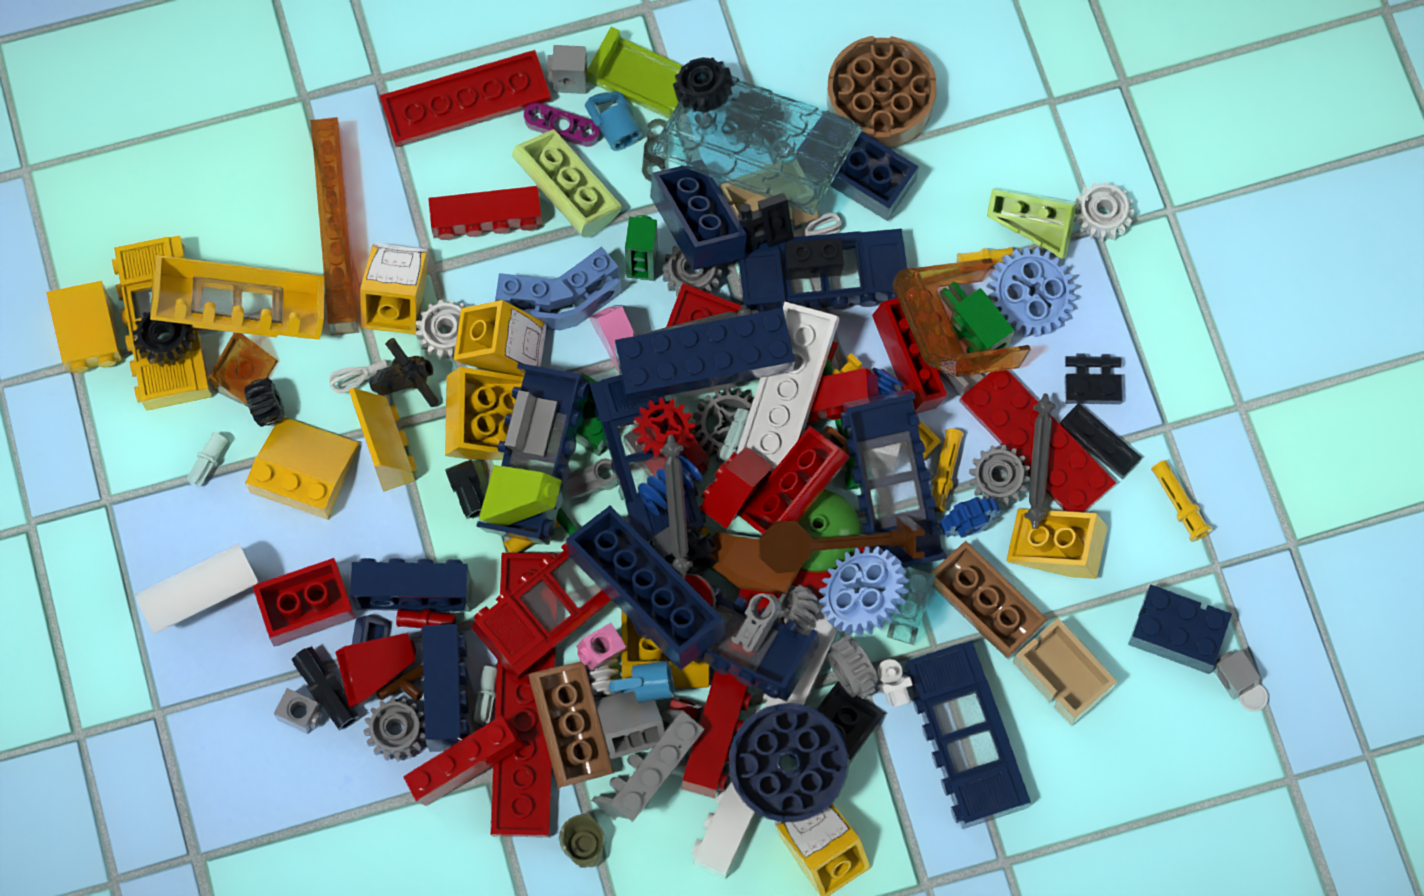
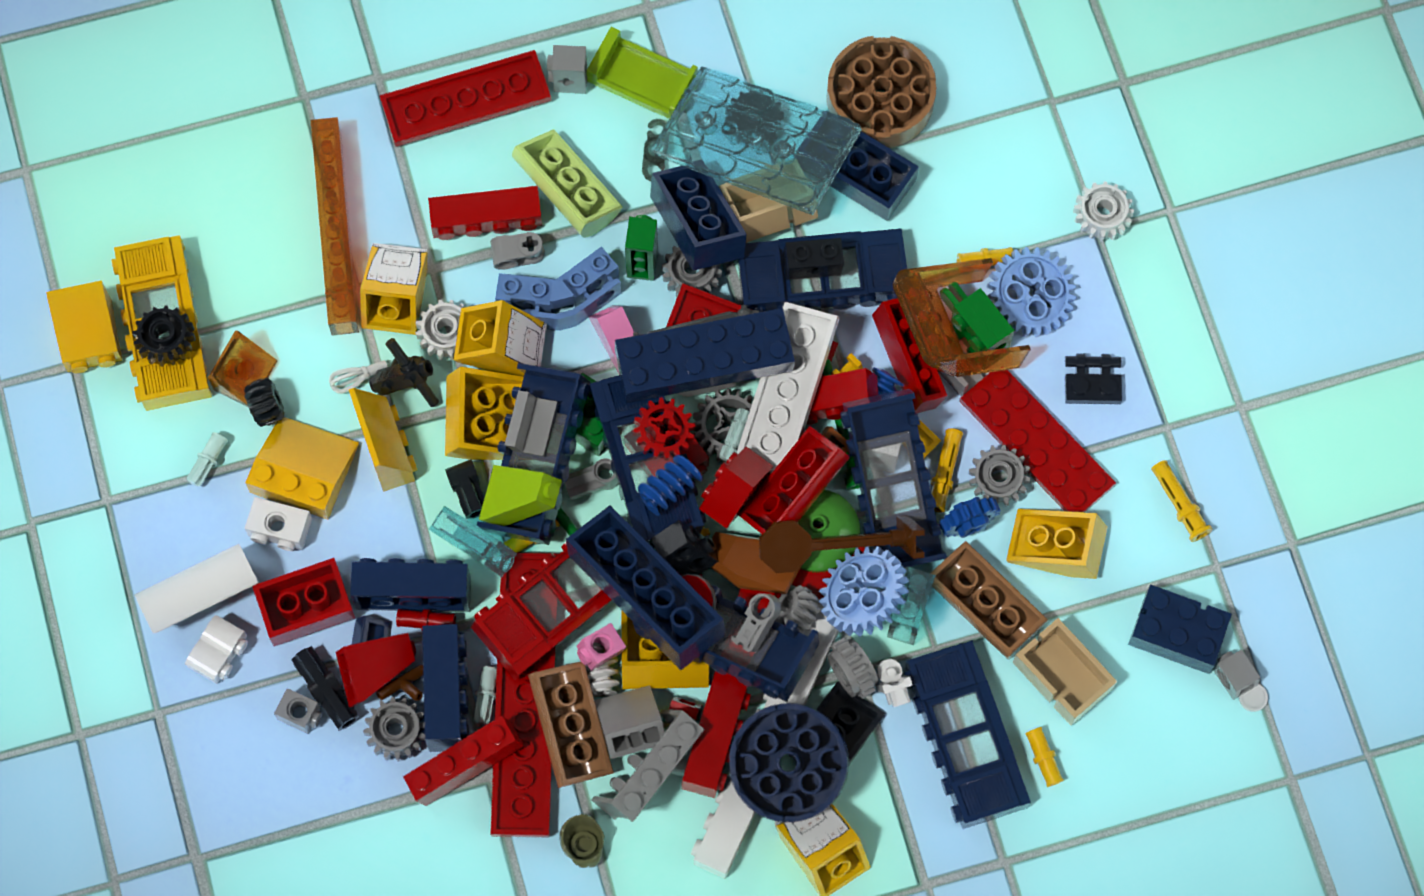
(216, 649): none -> white brick
(237, 298): yellow window -> none
(266, 513): none -> white brick
(473, 541): none -> clear light blue brick
(512, 250): none -> light grey piece
(556, 114): magenta beam -> none
(615, 122): dark azure piece -> none
(648, 681): dark azure piece -> none
(676, 506): dark grey wheel -> none
(703, 84): black gear -> none
(775, 222): black plate -> none
(822, 219): white piece -> none
(1038, 218): lime wedge -> none
(1040, 461): dark grey wheel -> none
(1044, 757): none -> yellow pin
(1100, 441): black tile -> none

